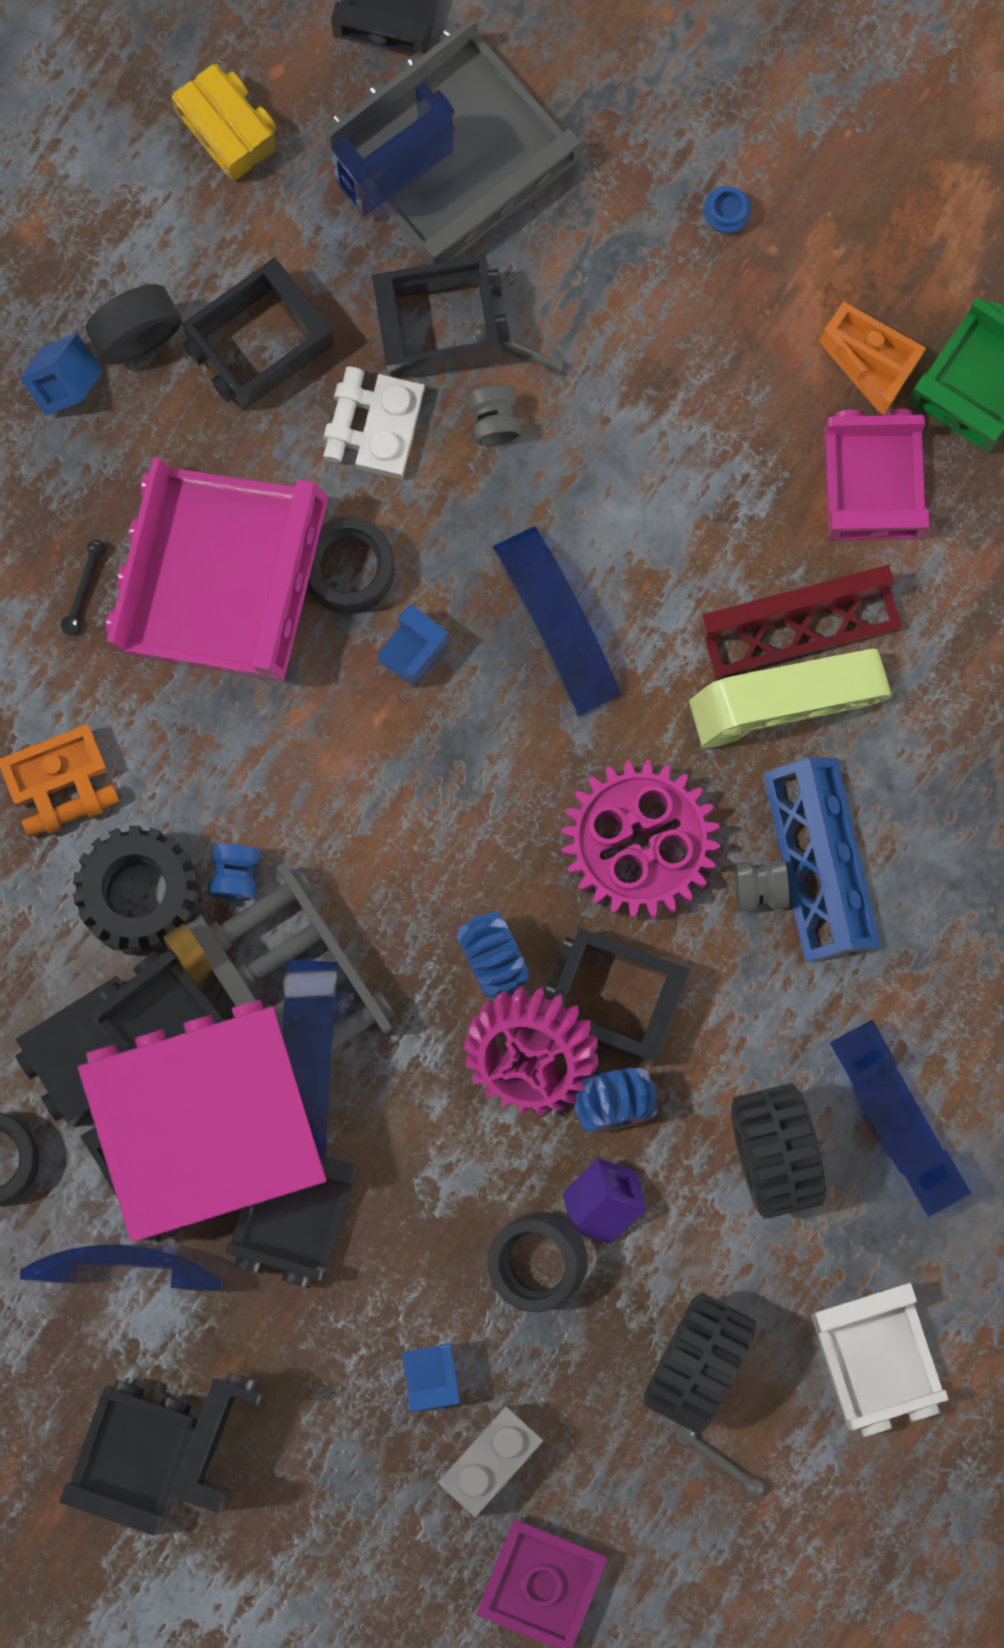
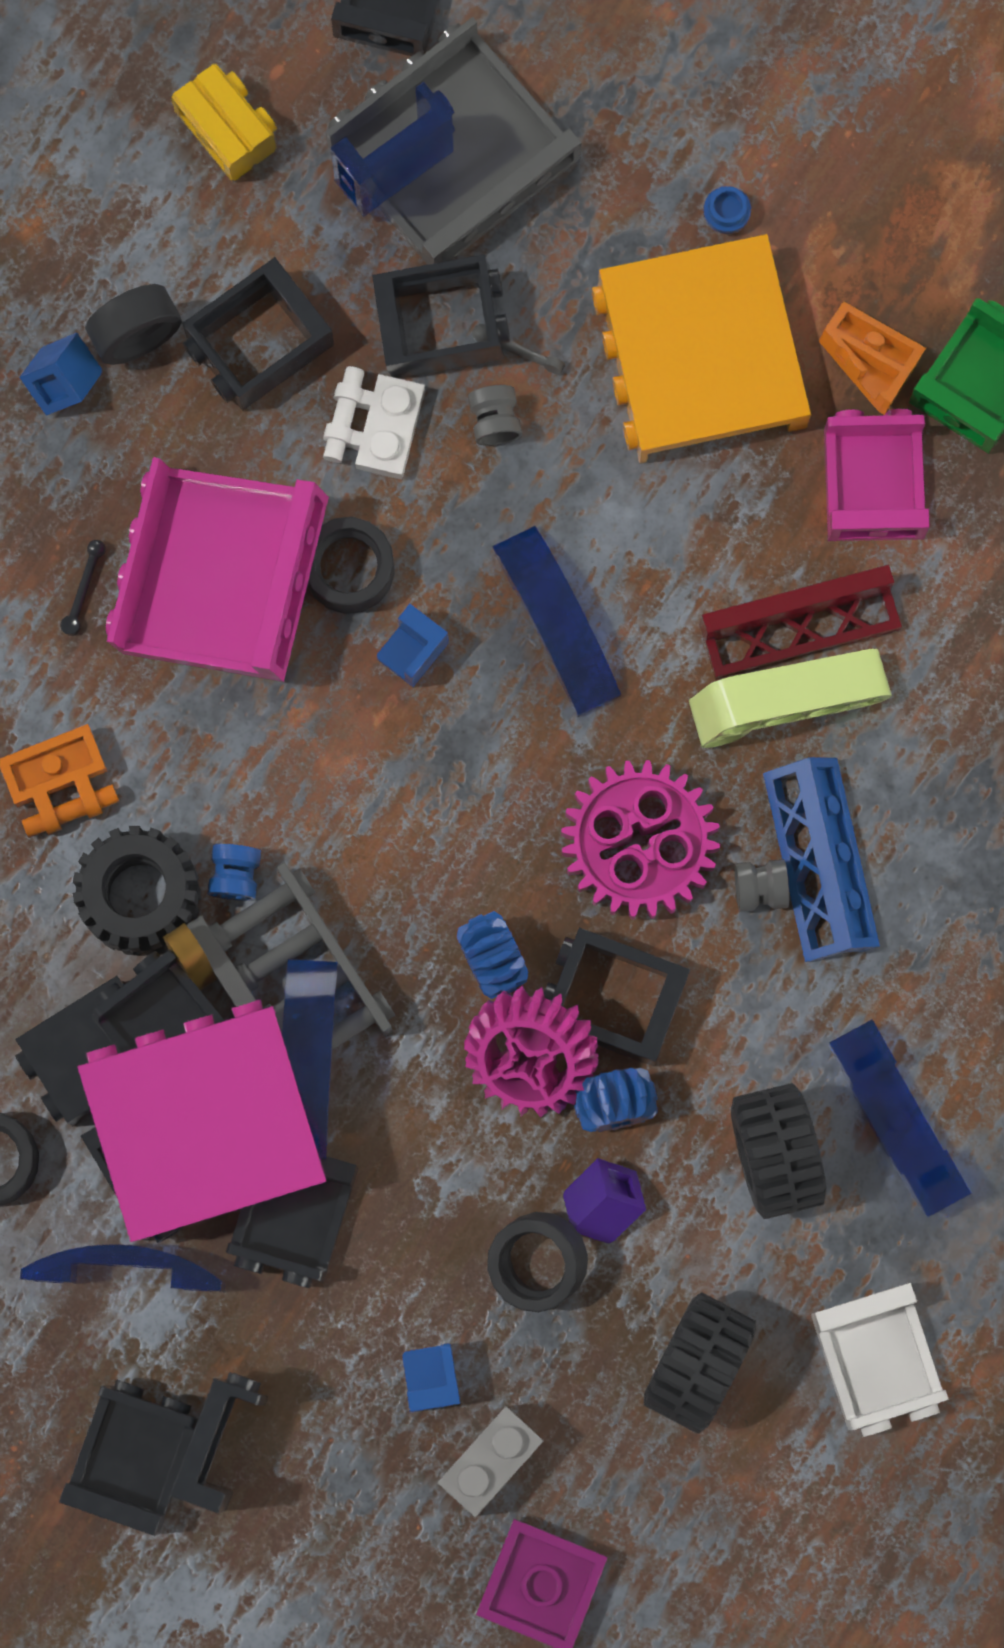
(700, 346): none -> light orange panel
(753, 1486): dark grey hinge -> none

